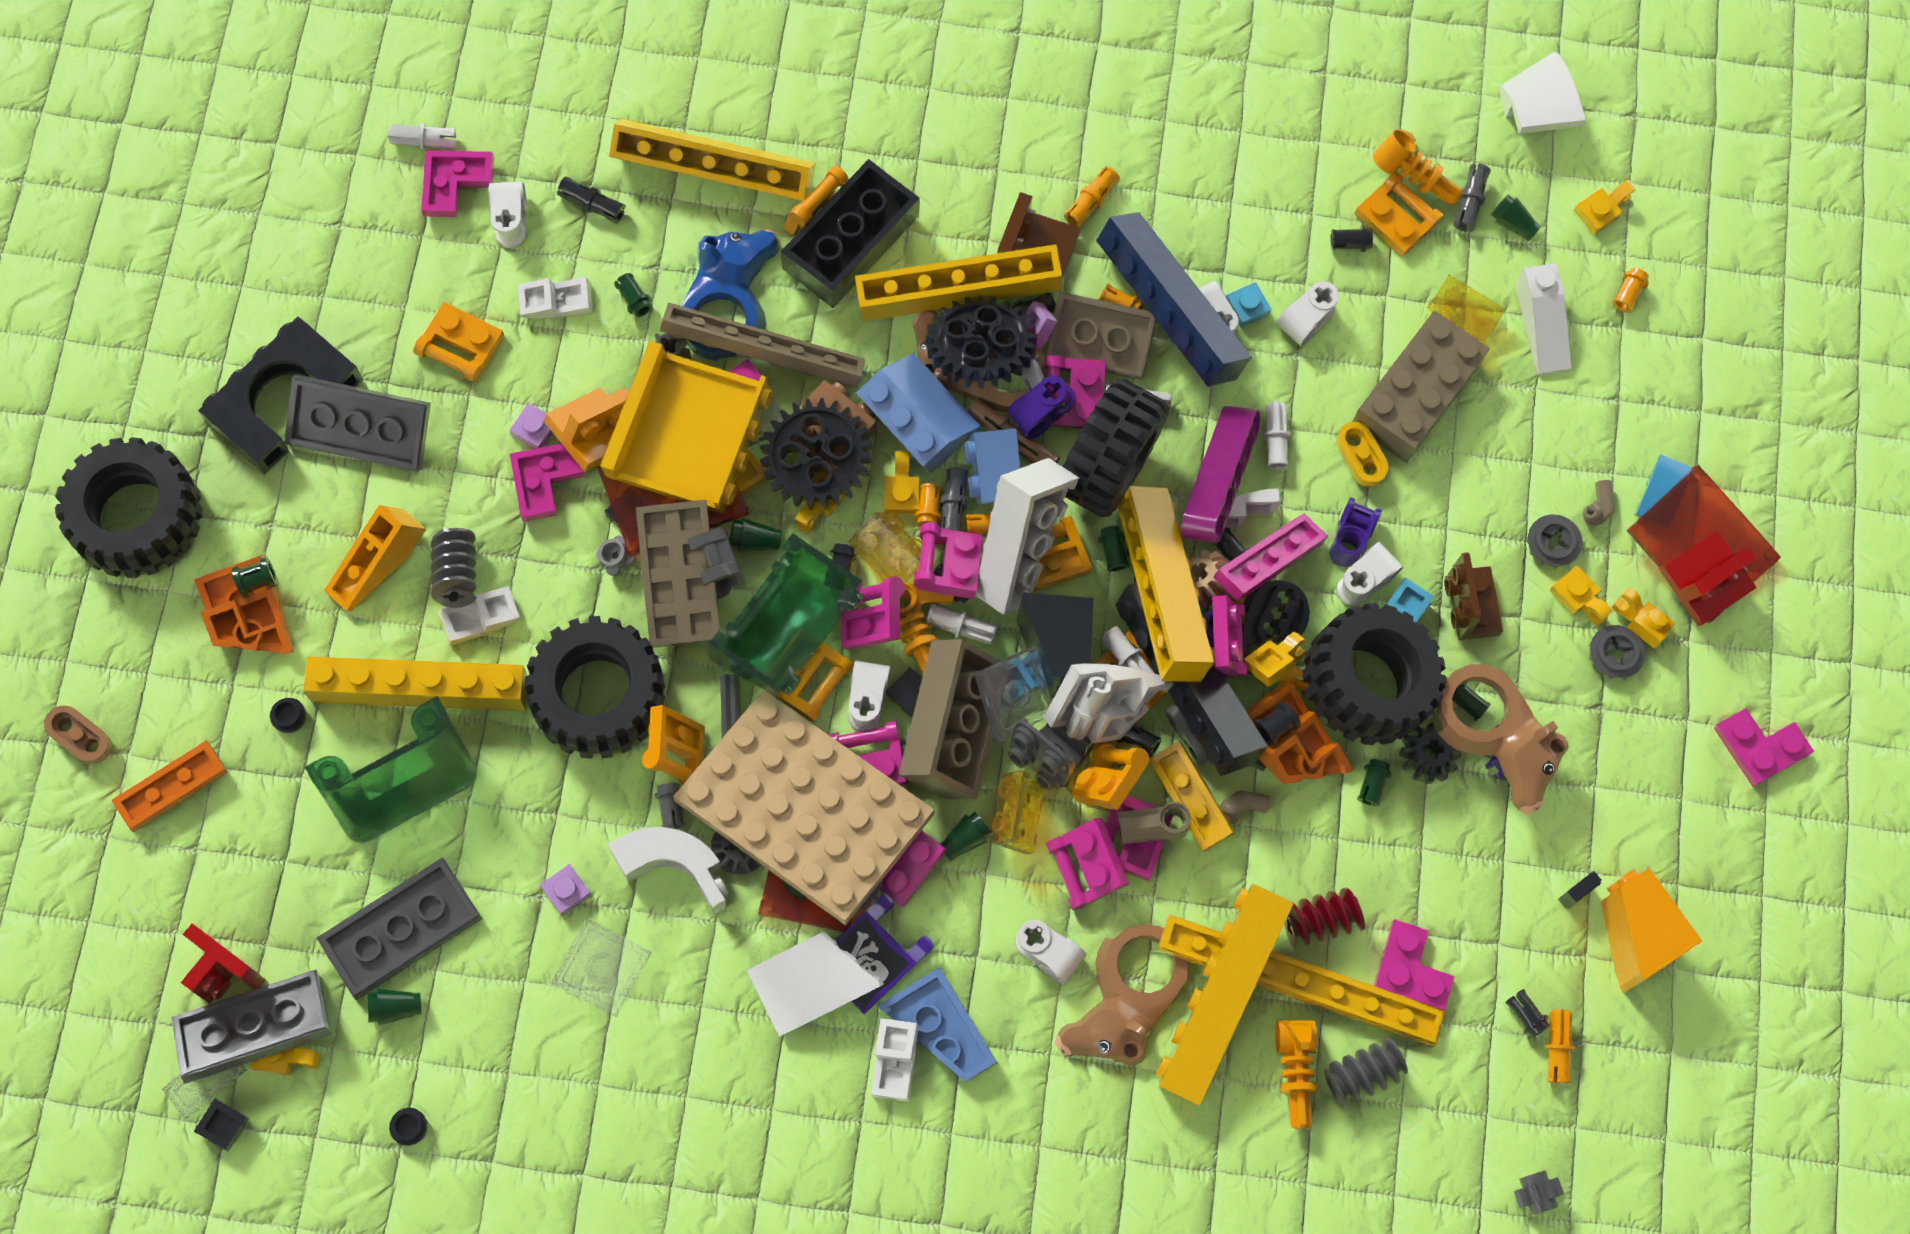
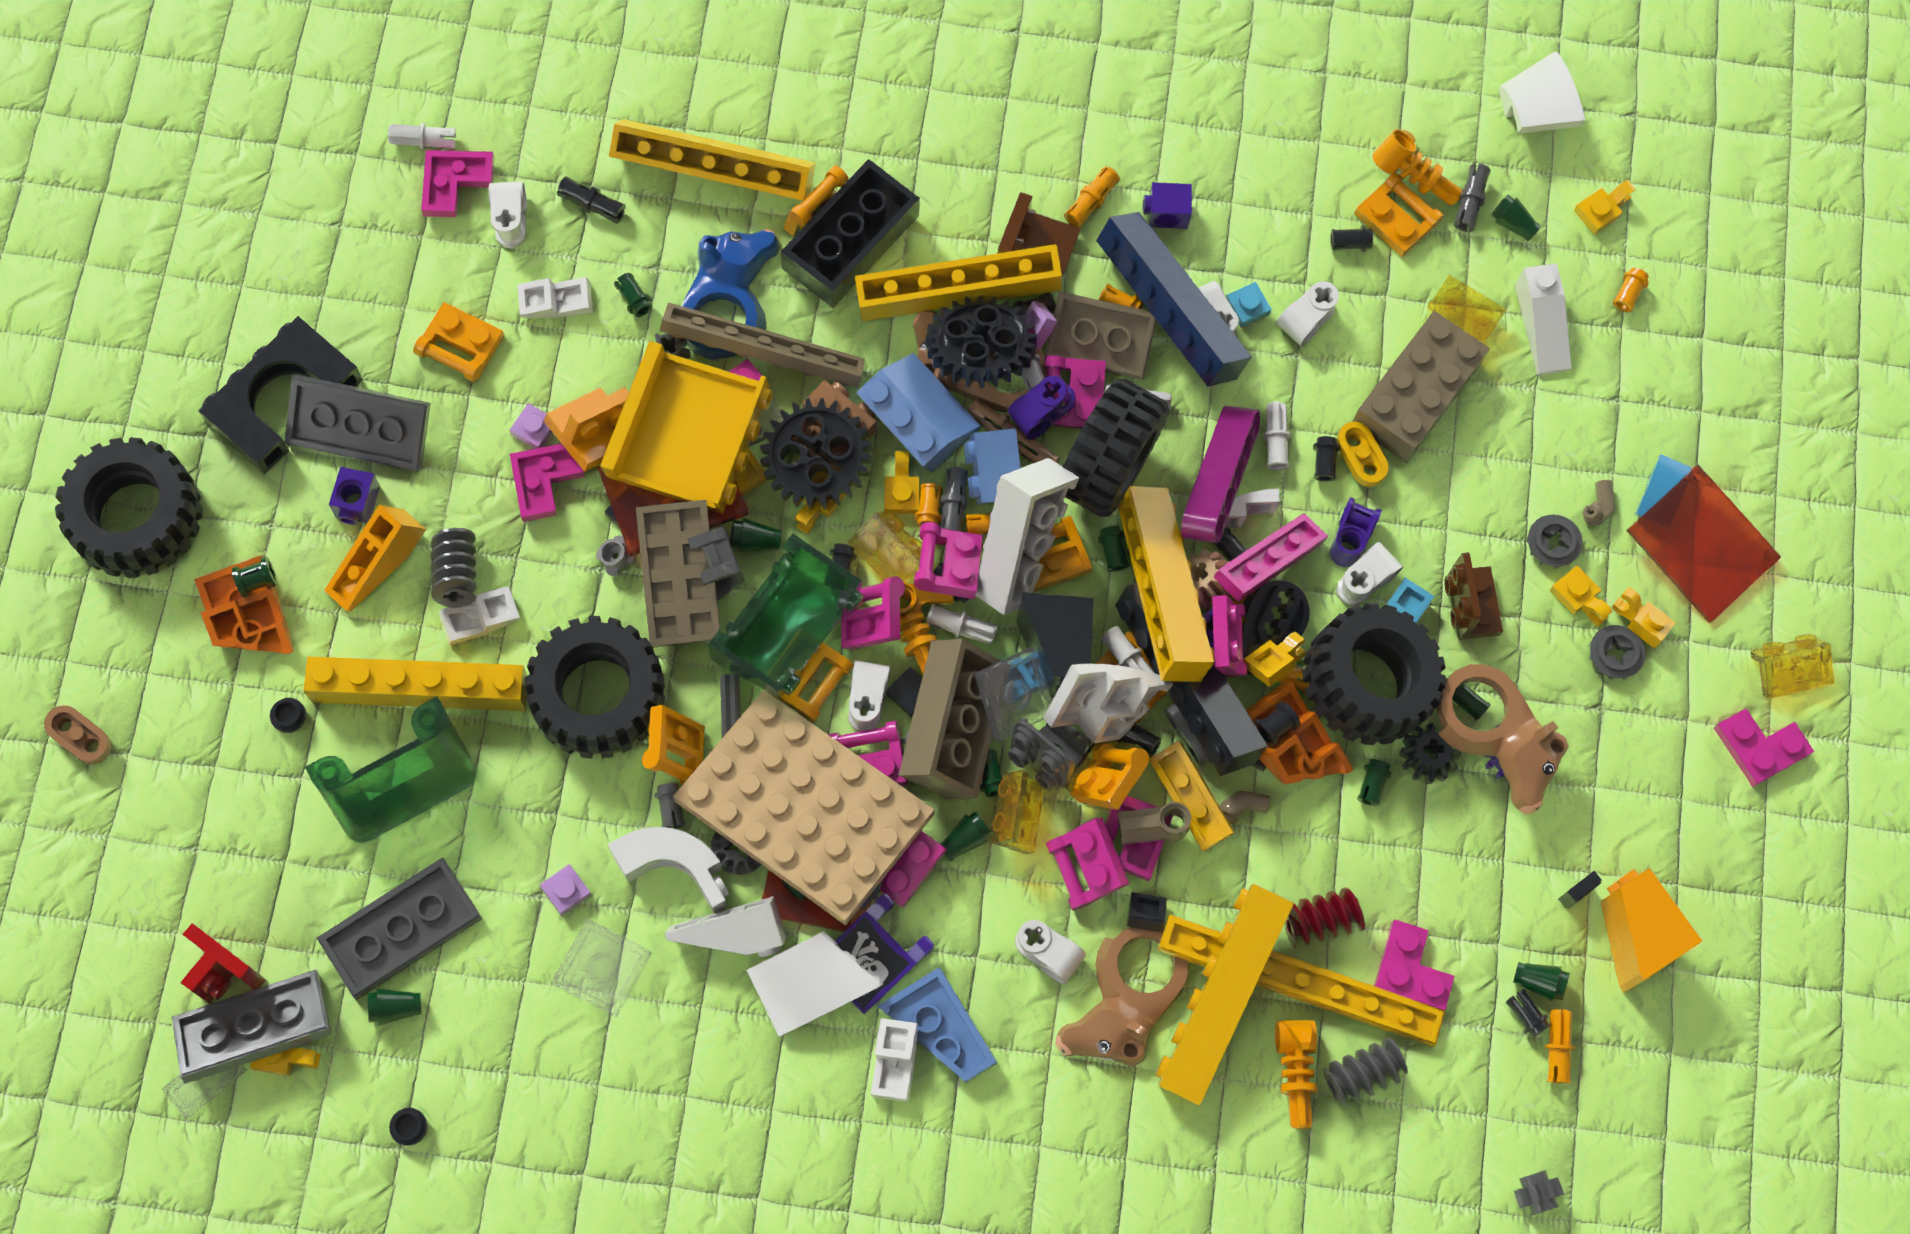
(169, 786): orange plate -> none
(221, 1124): black plate -> none
(349, 483): none -> dark purple brick
(736, 930): none -> white slope
(992, 775): none -> dark green pin
(1087, 708): white axle -> none
(1146, 912): none -> black tile
(1168, 205): none -> dark purple brick
(1325, 463): none -> black pin
(1542, 979): none -> dark green cone
(1709, 577): red bracket -> none
(1794, 665): none -> clear yellow bracket

